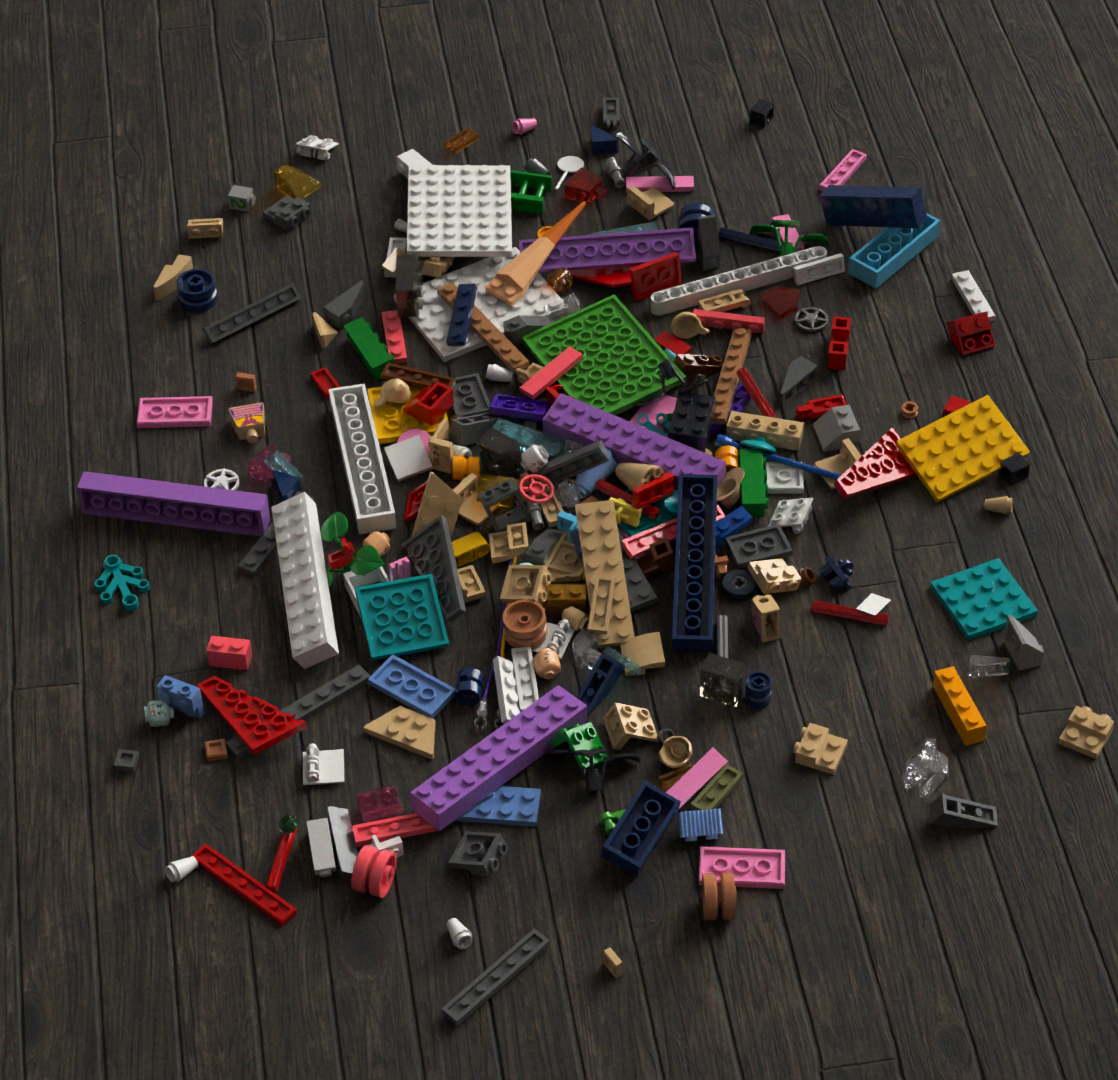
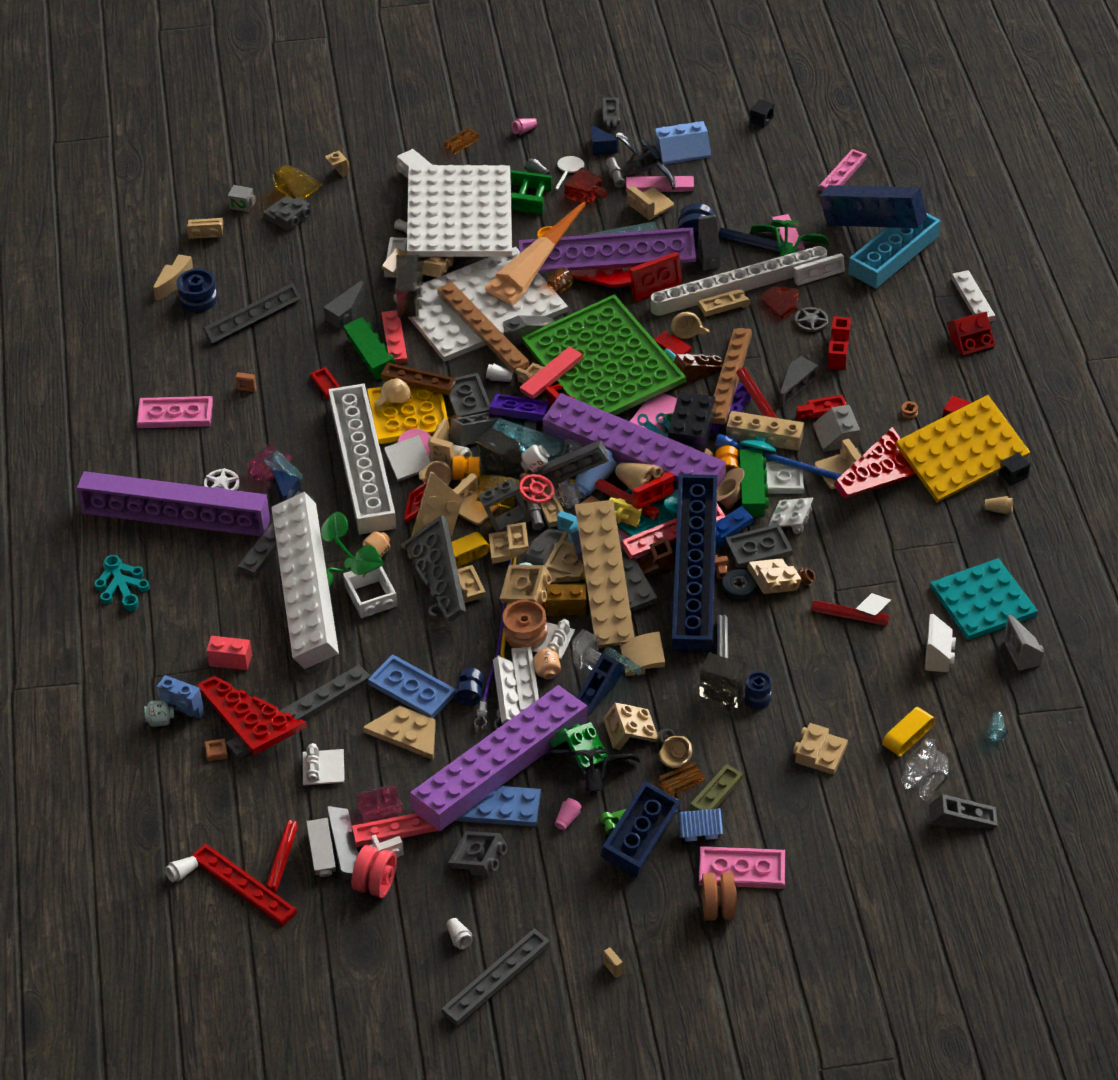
(126, 760): dark grey plate -> none
(248, 421): tan torso -> none
(288, 824): clear green plate -> none
(315, 147): white hinge -> none
(323, 330): tan slope -> none
(338, 161): none -> tan bracket
(341, 557): red bracket -> none
(401, 617): teal plate -> none
(406, 566): bright pink tile -> none
(430, 403): red slope -> none
(439, 468): none -> tan hat
(461, 315): dark blue plate -> none
(562, 307): clear brick -> none
(568, 812): none -> bright pink cone
(577, 619): tan brick -> none
(601, 604): tan plate -> none
(669, 371): black plant -> none
(682, 142): none -> light blue slope
(697, 776): bright pink tile -> none
(730, 321): coral plate -> none
(763, 610): tan torso -> none
(840, 579): dark blue hips -> none
(908, 731): none -> yellow beam
(939, 646): none -> white slope
(959, 706): light orange brick -> none
(987, 666): clear slope -> none
(997, 729): none -> clear light blue cone
(1086, 731): tan plate -> none

